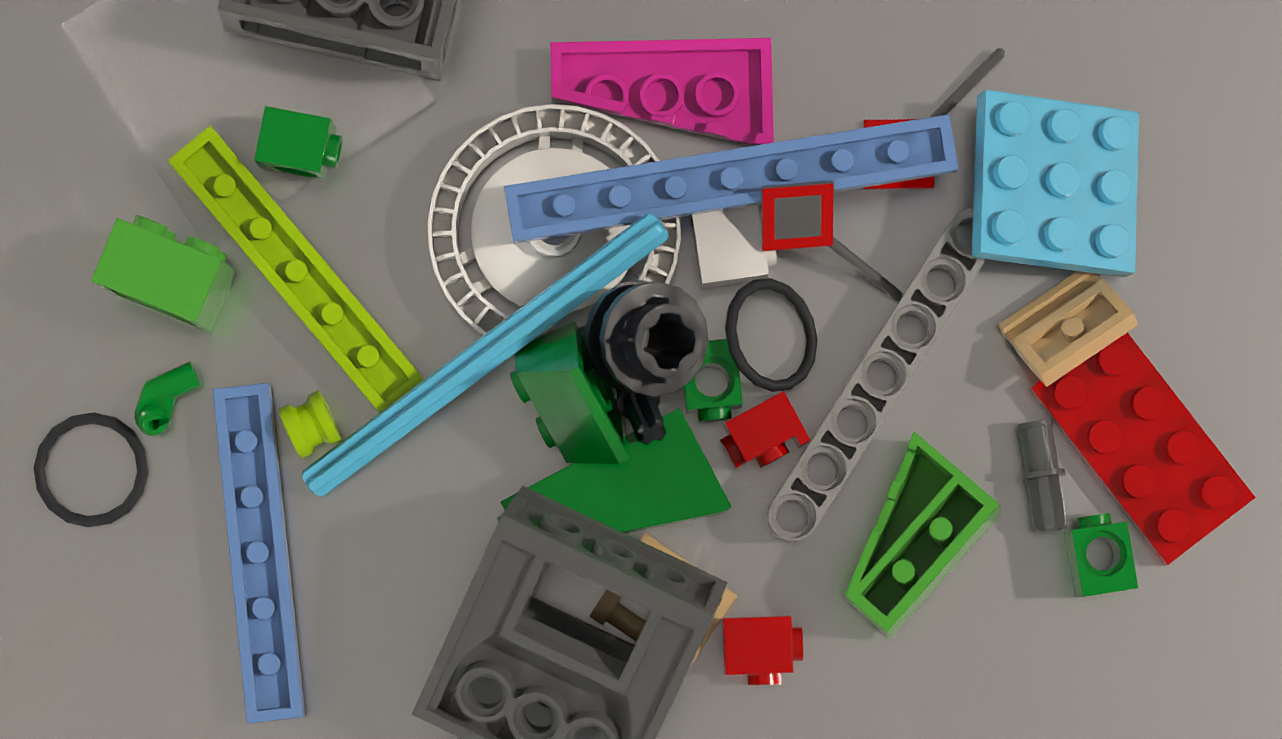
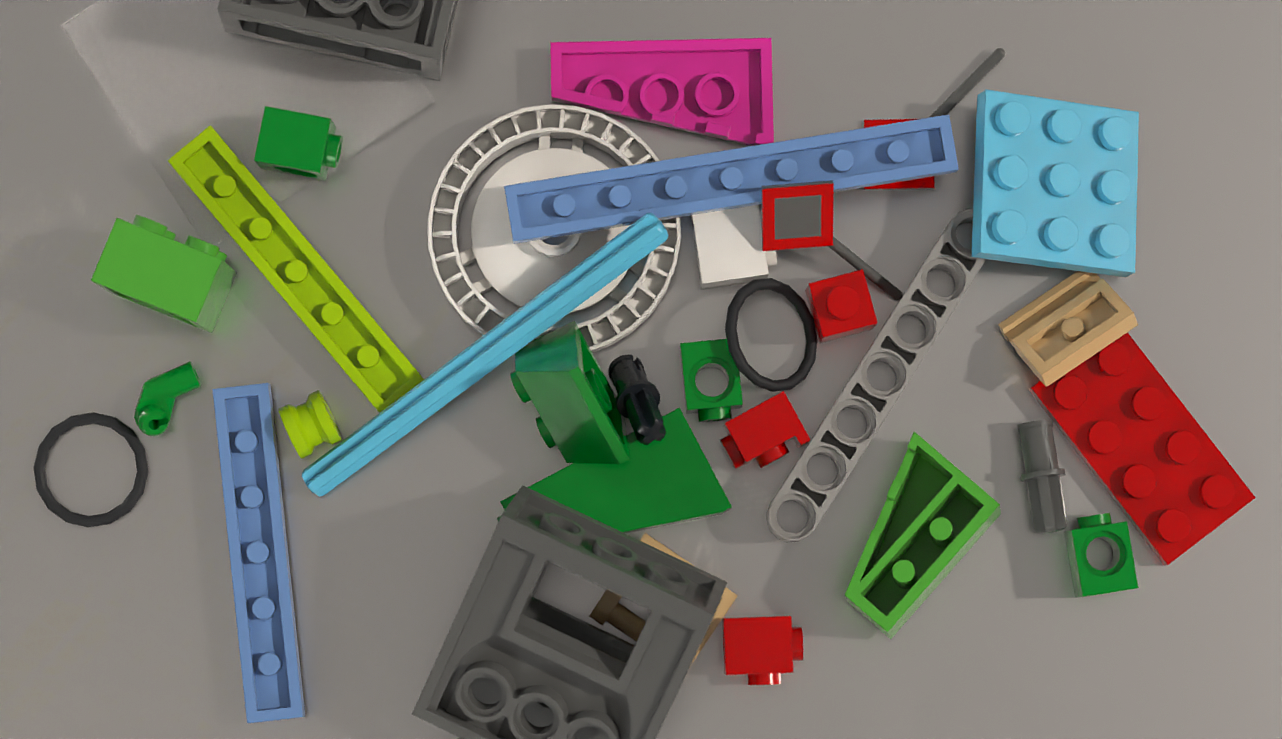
(675, 337): black piece -> none
(841, 306): none -> red brick

